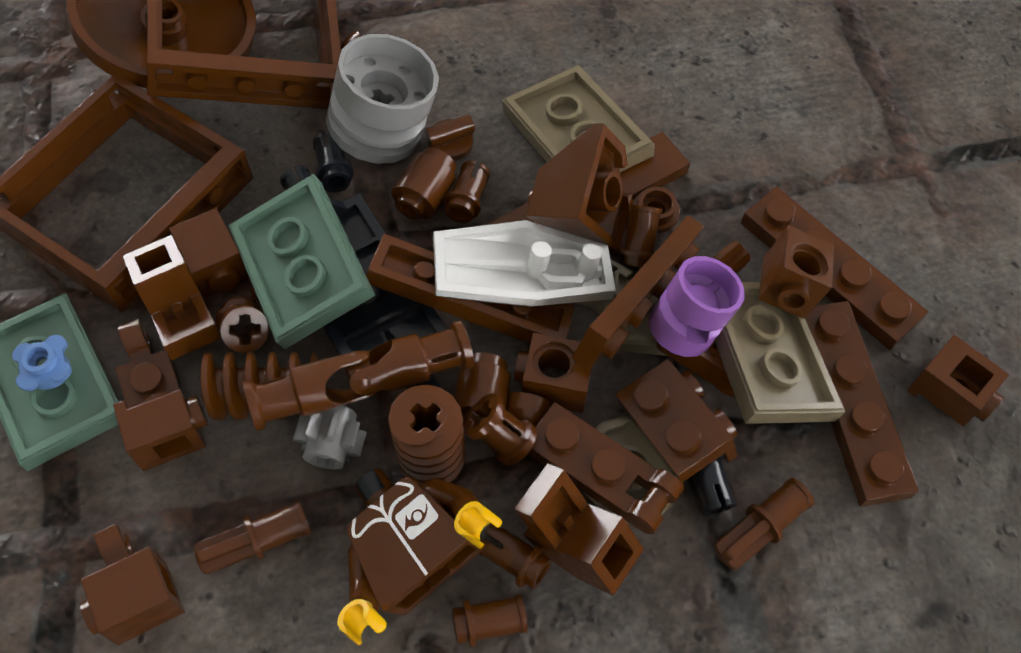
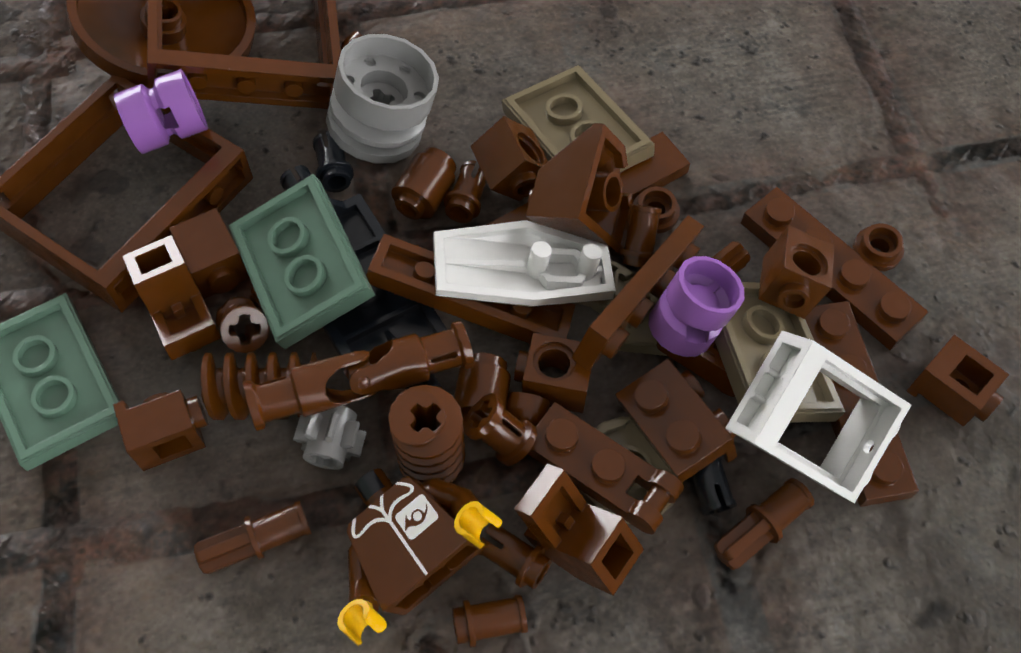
(49, 374): medium blue plate -> none
(130, 592): reddish brown brick -> none
(143, 115): none -> medium lavender wheel
(147, 371): reddish brown plate -> none
(452, 136): reddish brown plate -> none
(509, 158): none -> reddish brown brick
(779, 392): none -> white window
(884, 238): none -> reddish brown plate

